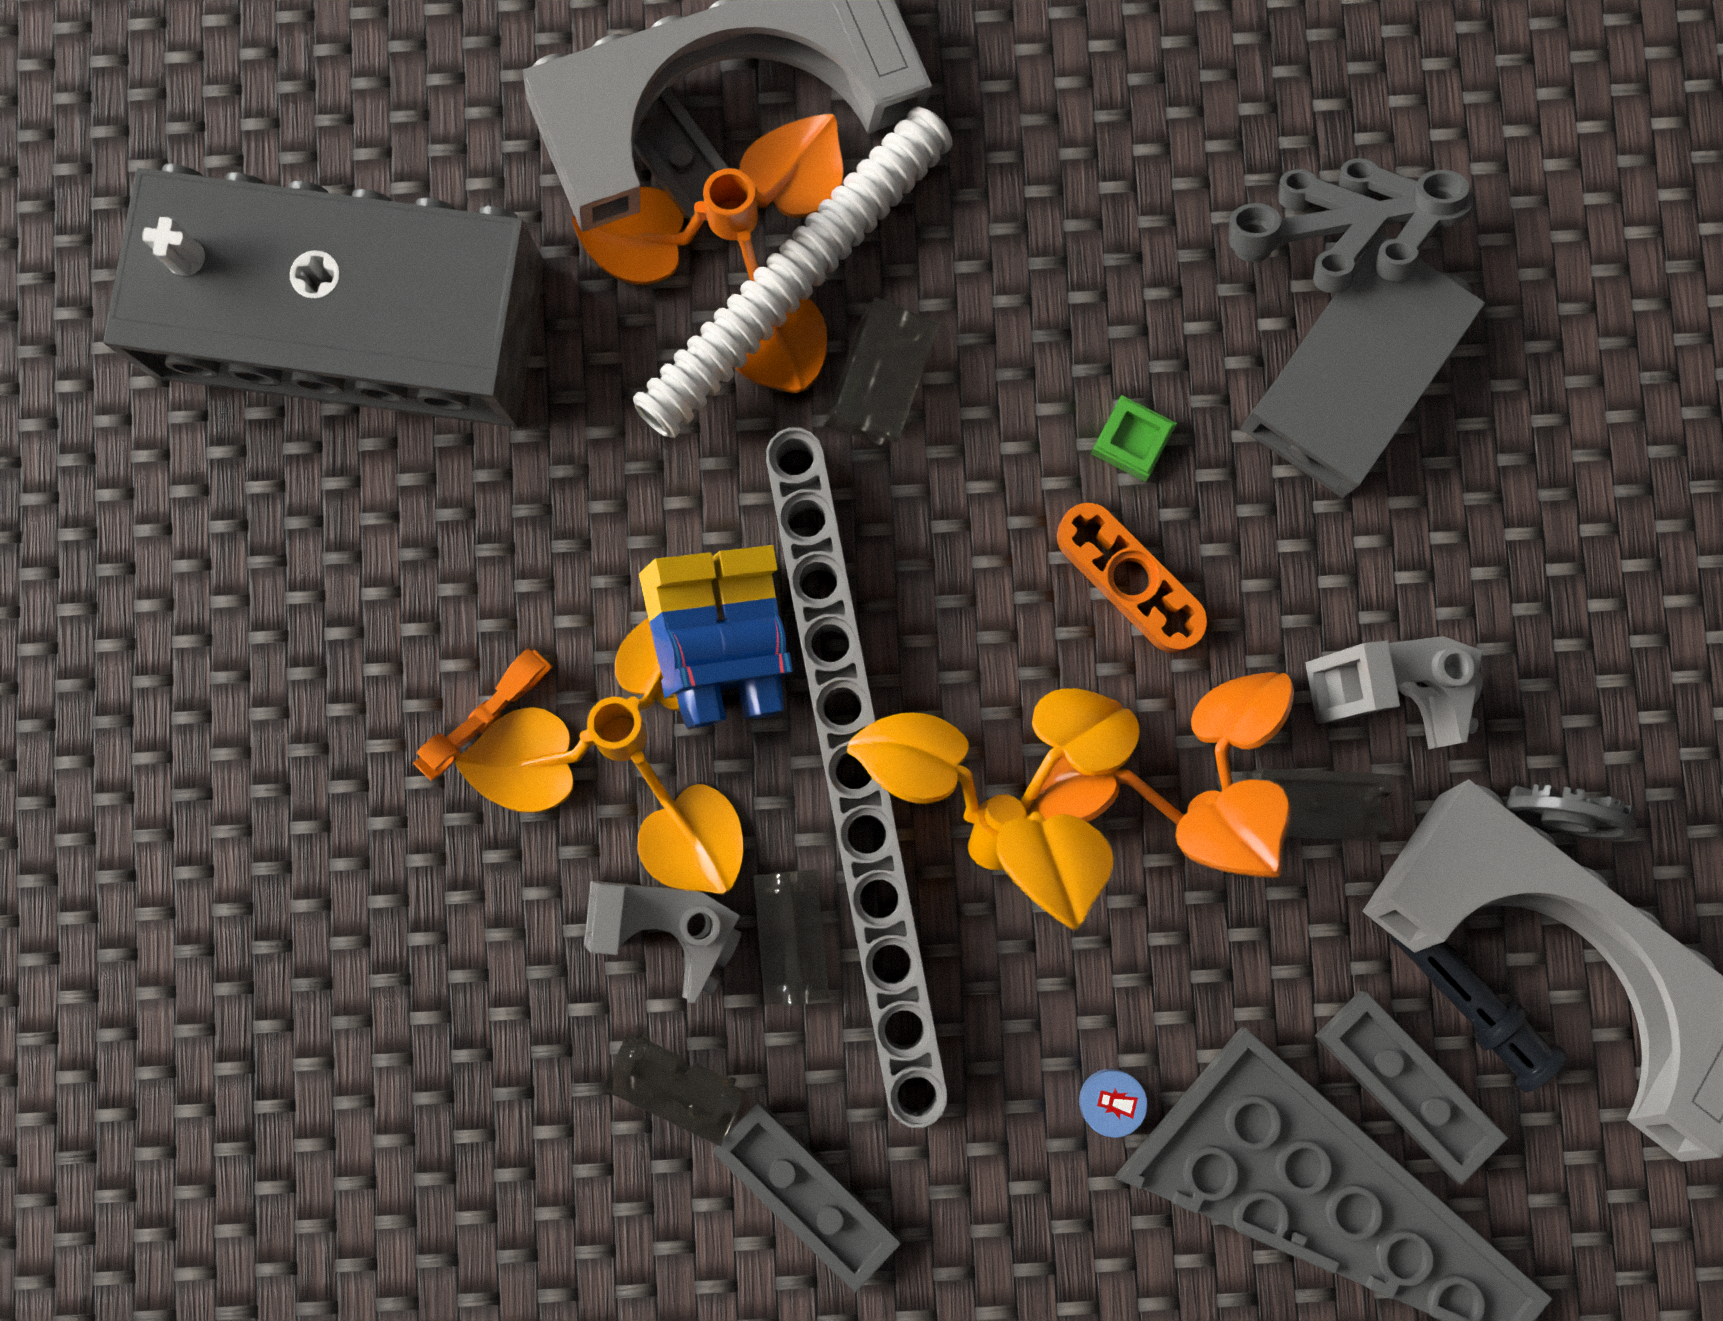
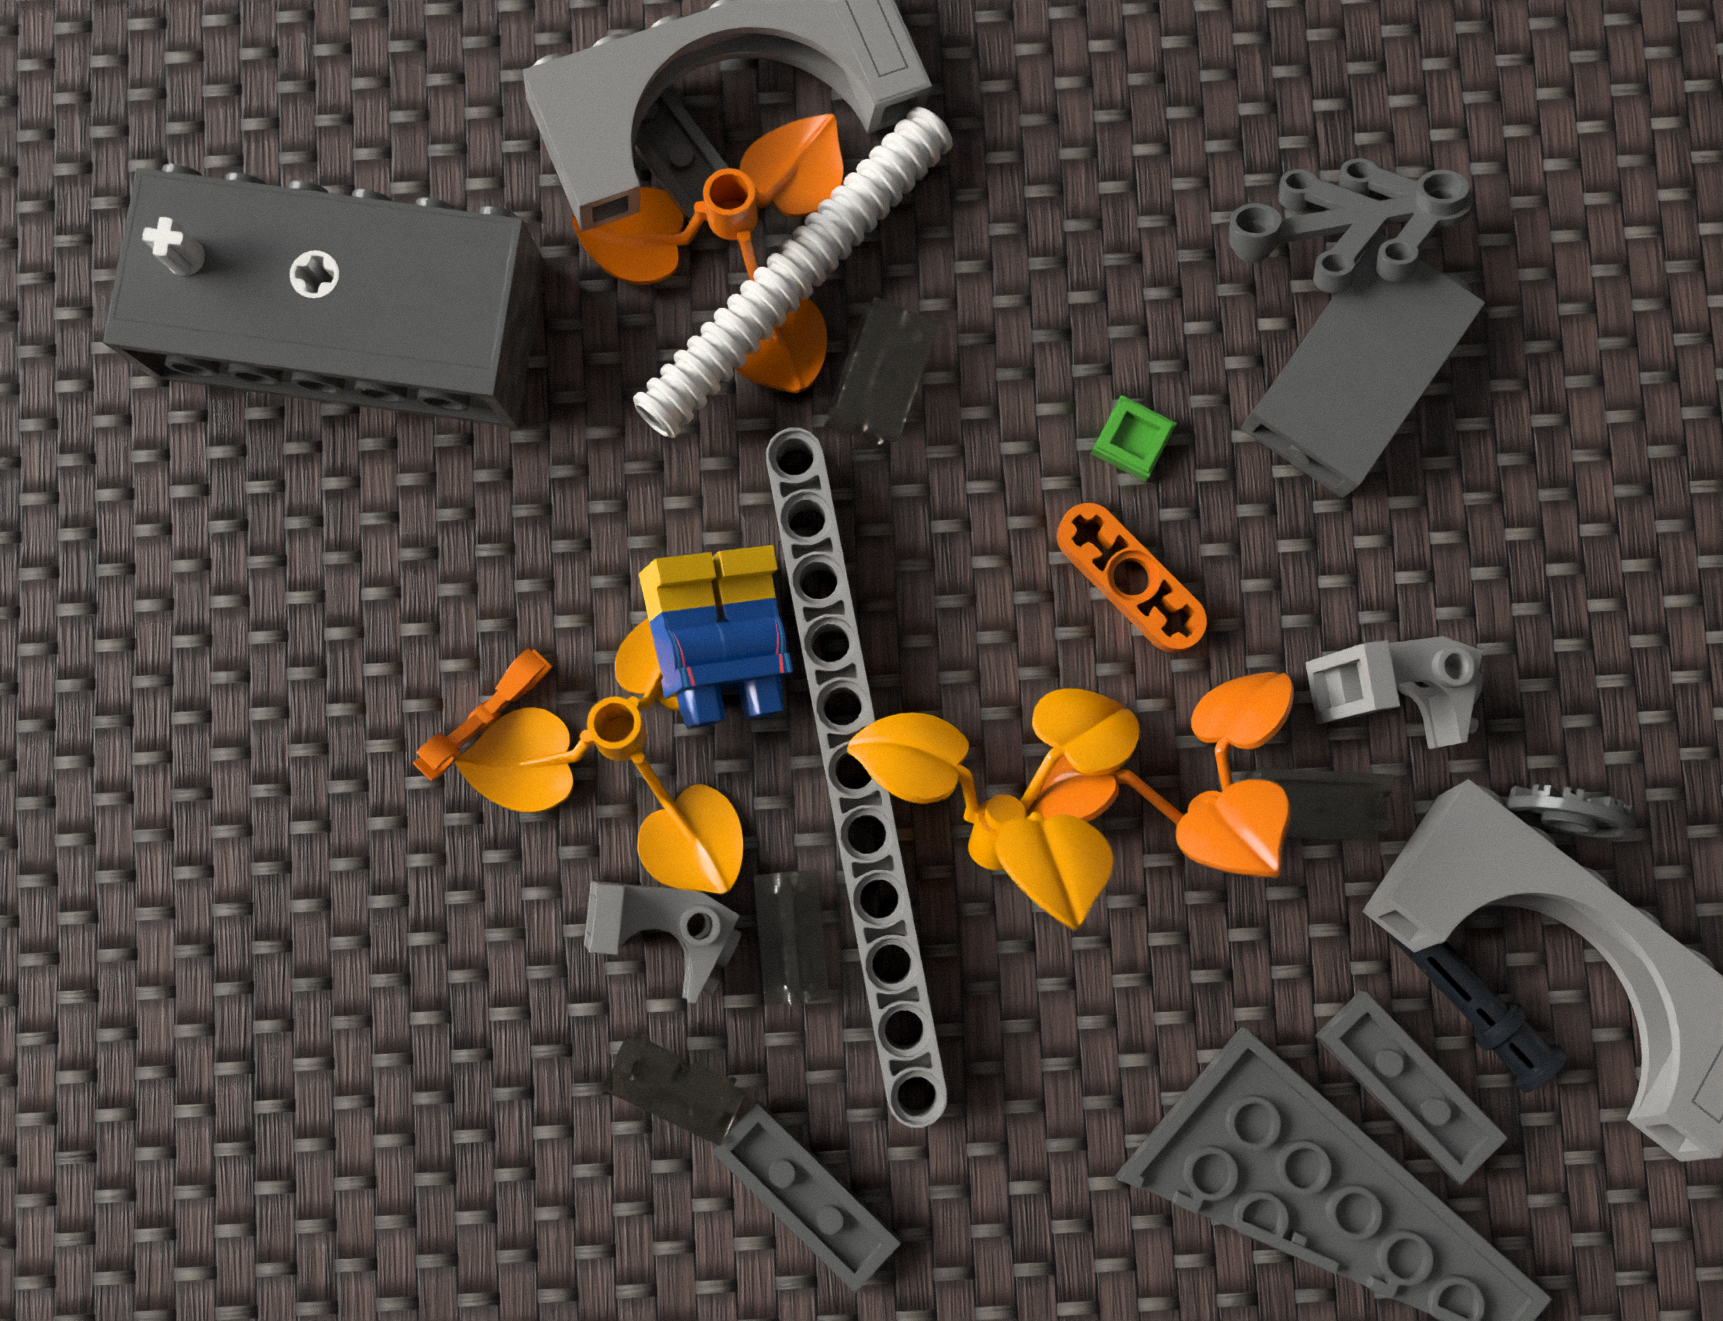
(1113, 1103): medium blue tile -> none

